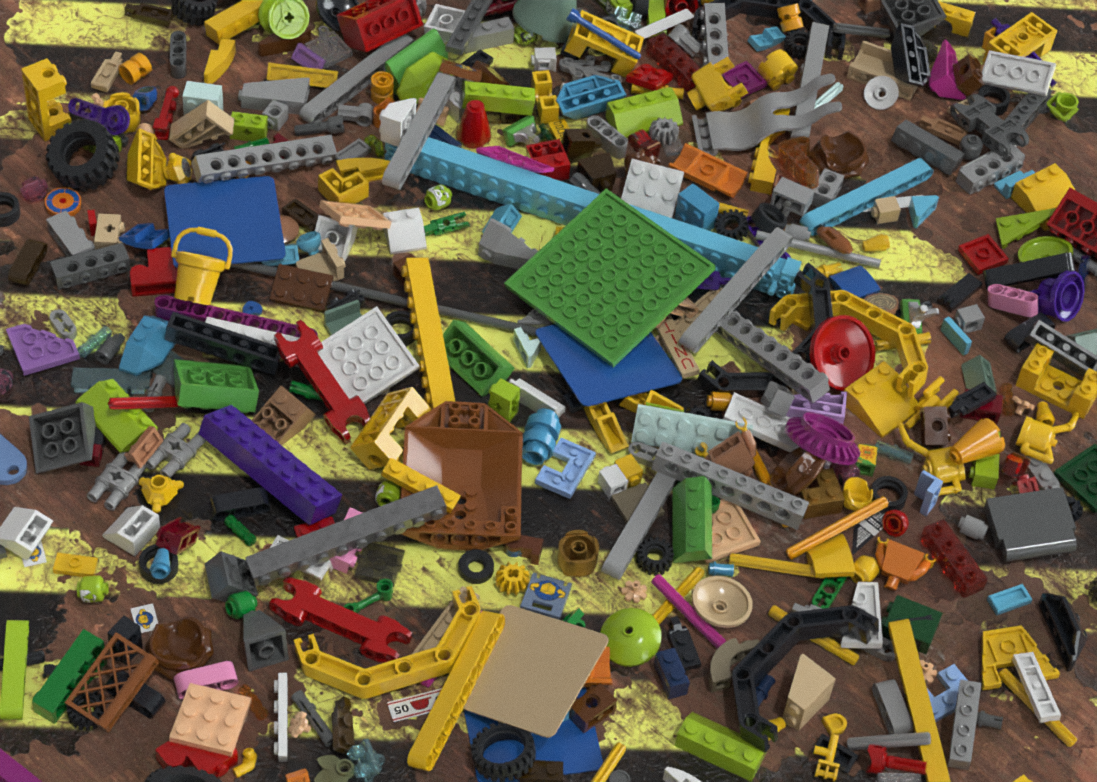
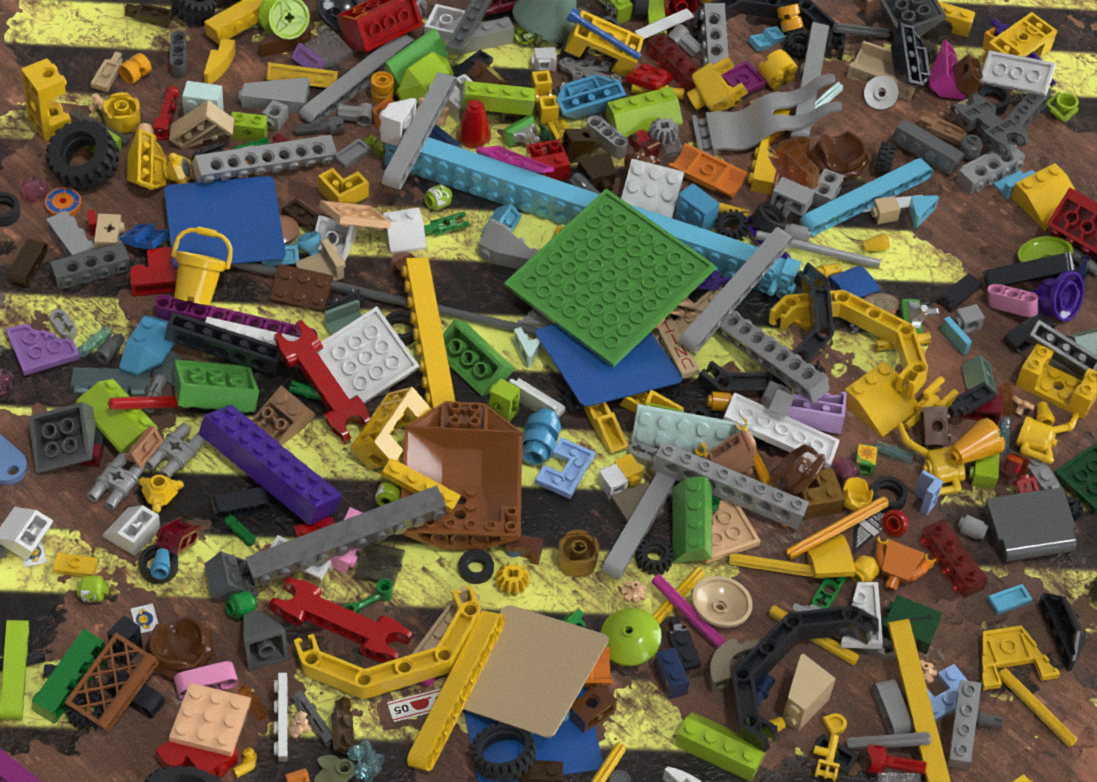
(102, 115): dark purple beam -> none
(146, 97): blue rock -> none
(252, 308): blue piece -> none
(370, 168): yellow slope -> none
(449, 67): dark orange container -> none
(546, 592): sand blue container -> none
(632, 22): clear light blue hips -> none
(720, 569): dark azure pin -> none
(823, 438): magenta gear -> none
(835, 239): dark orange piece -> none
(842, 350): red dish -> none
(885, 158): none -> black tyre
(983, 254): red plate -> none
(1005, 429): none -> clear light blue pin
(1018, 225): lime wing -> none
(1036, 687): white hinge -> none

